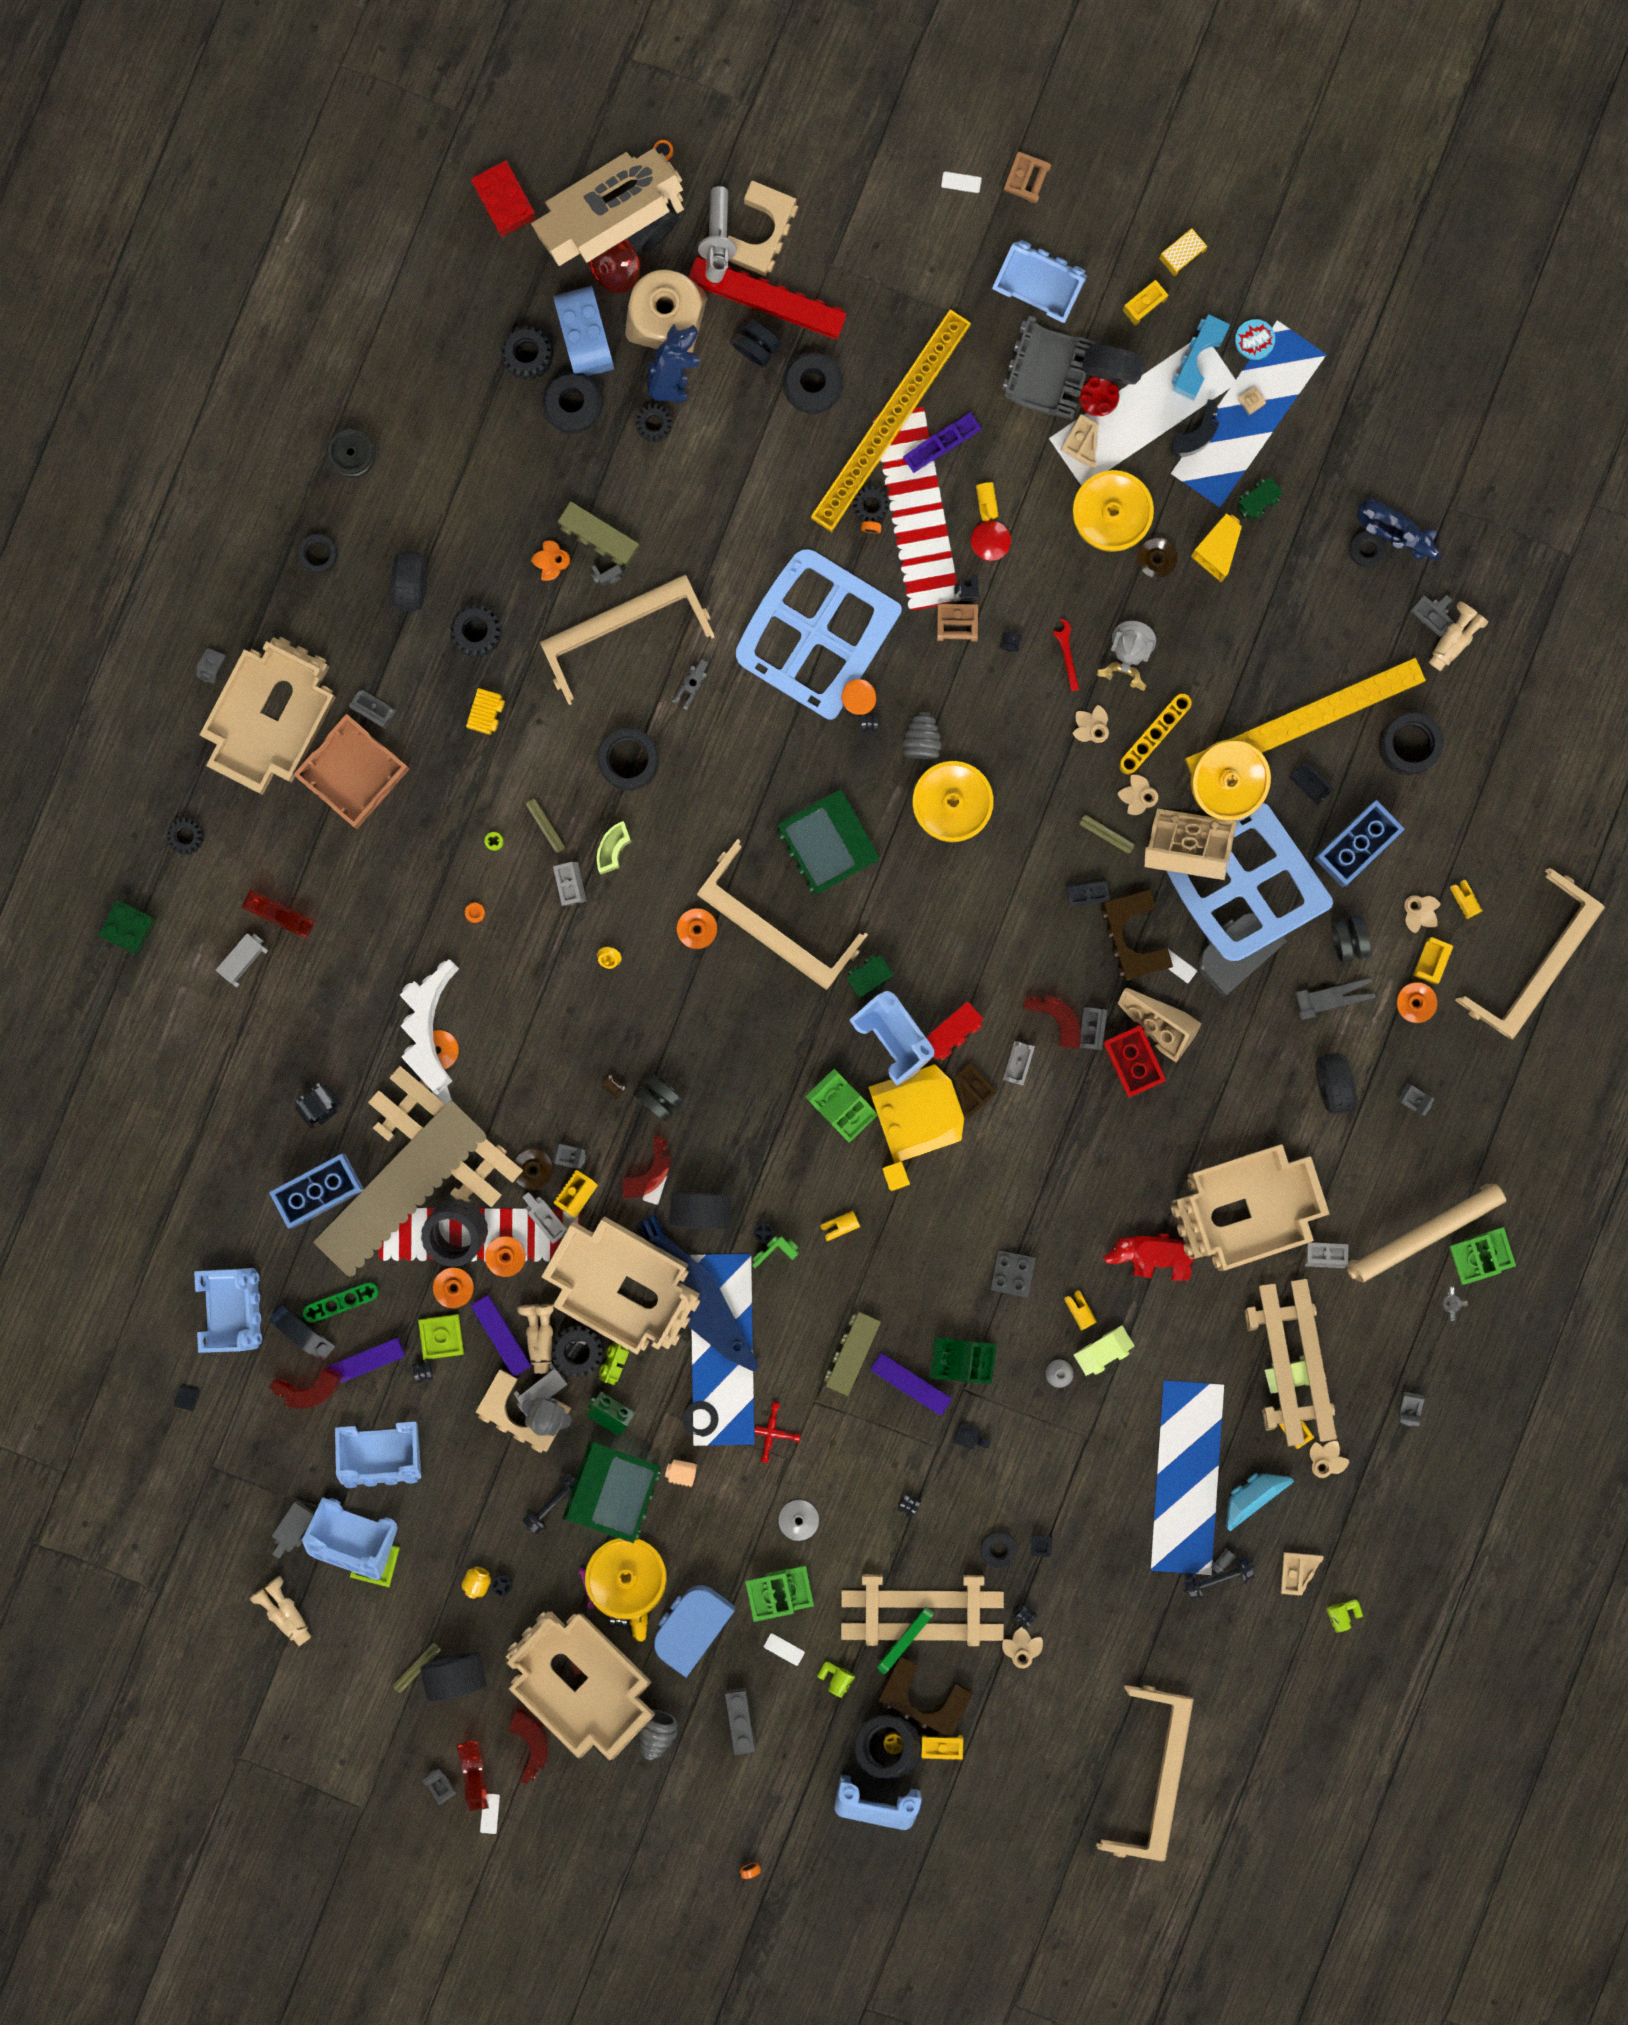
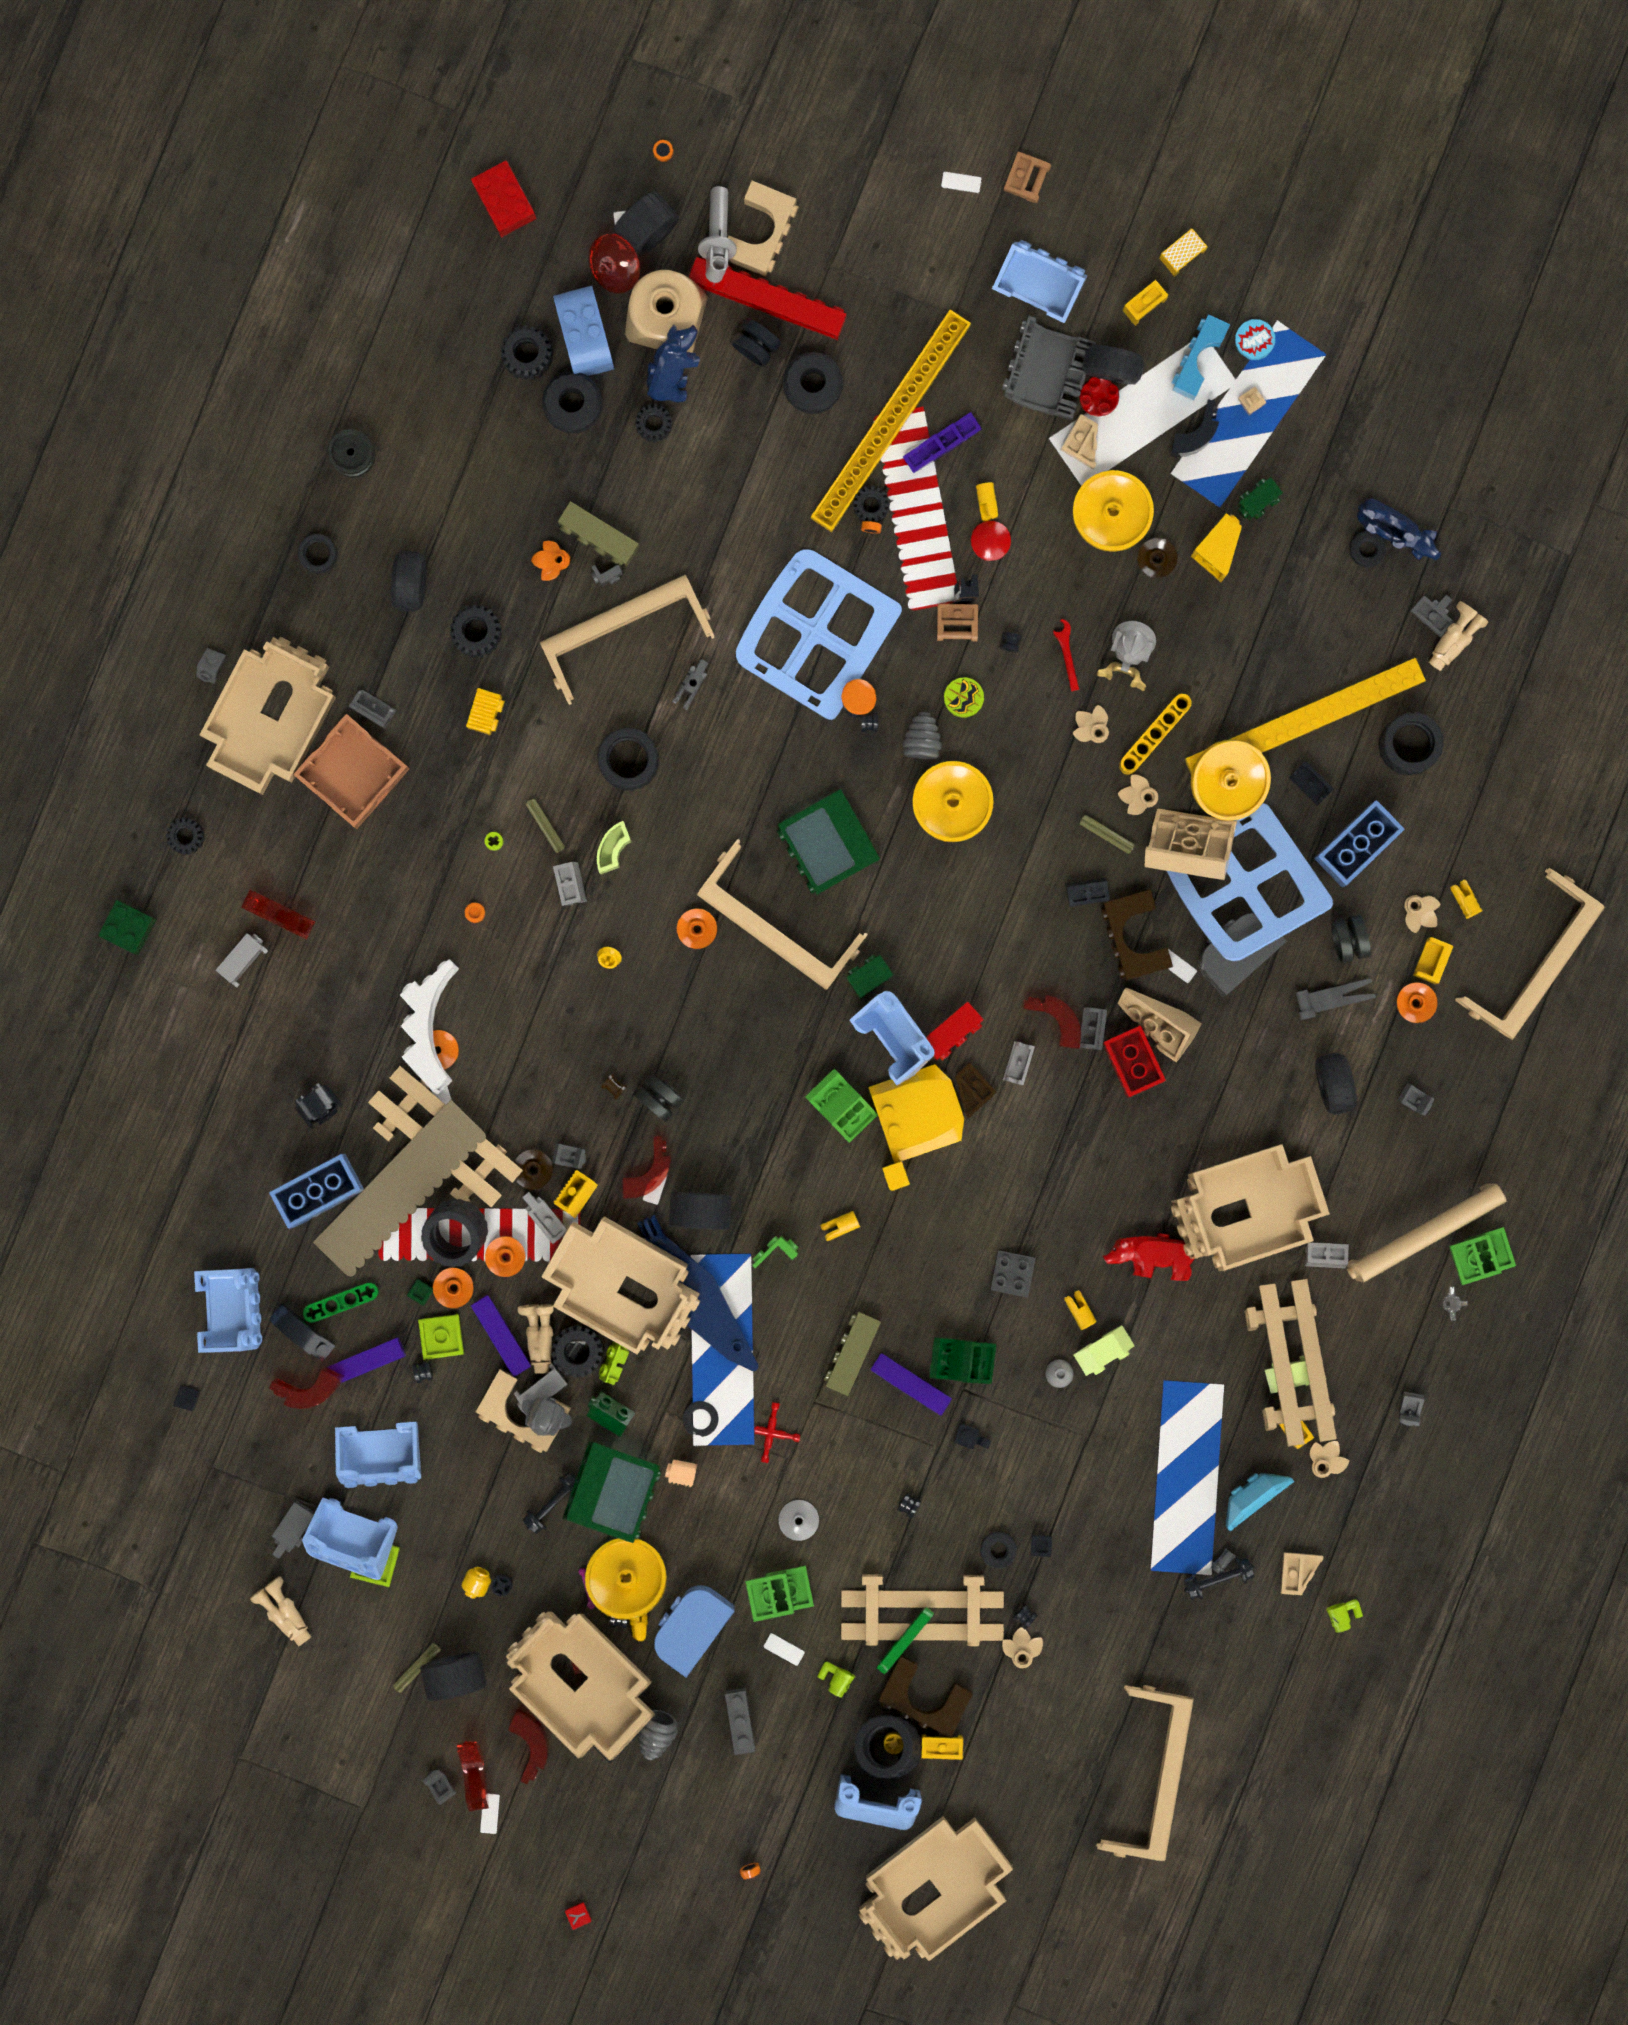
(420, 1292): none -> dark green tile
(578, 1915): none -> red tile
(588, 226): tan panel -> none
(763, 1232): black wheel -> none
(963, 697): none -> tile
(963, 1870): none -> tan panel

